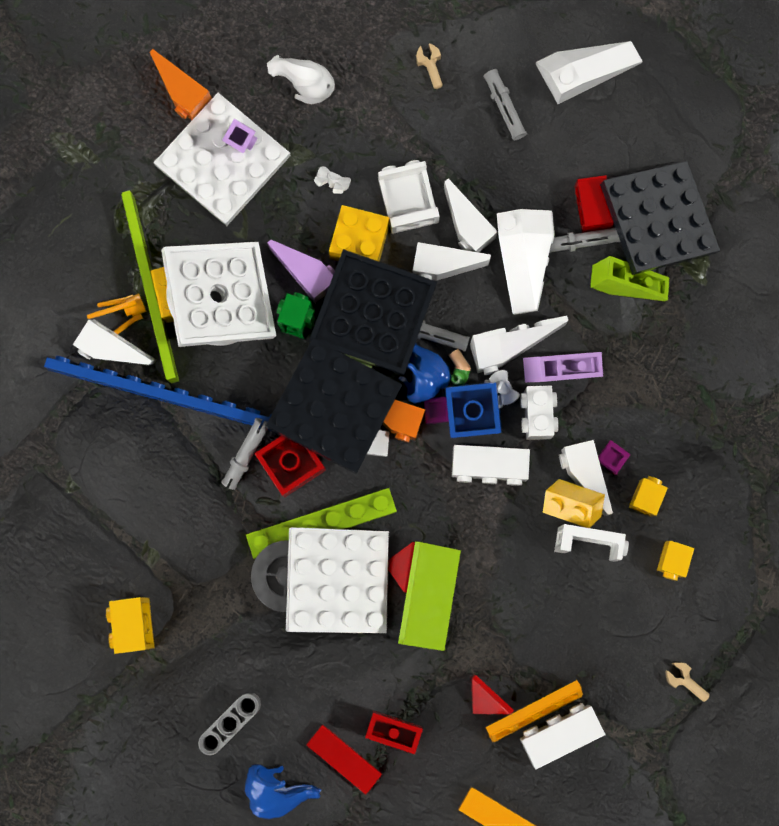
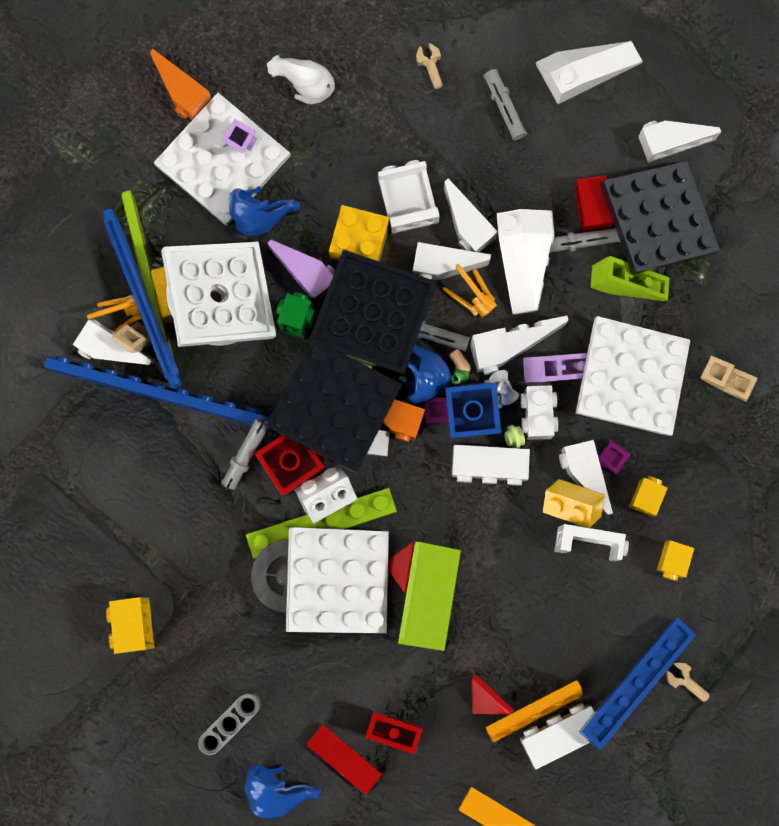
(132, 338): none -> tan slope
(142, 299): none -> blue piece
(254, 216): none -> blue piece
(325, 493): none -> white brick
(334, 180): white piece -> none
(483, 303): none -> light orange plant
(514, 436): none -> yellowish green plate
(633, 376): none -> white plate
(637, 683): none -> blue plate
(673, 137): none -> white slope
(728, 379): none -> tan slope

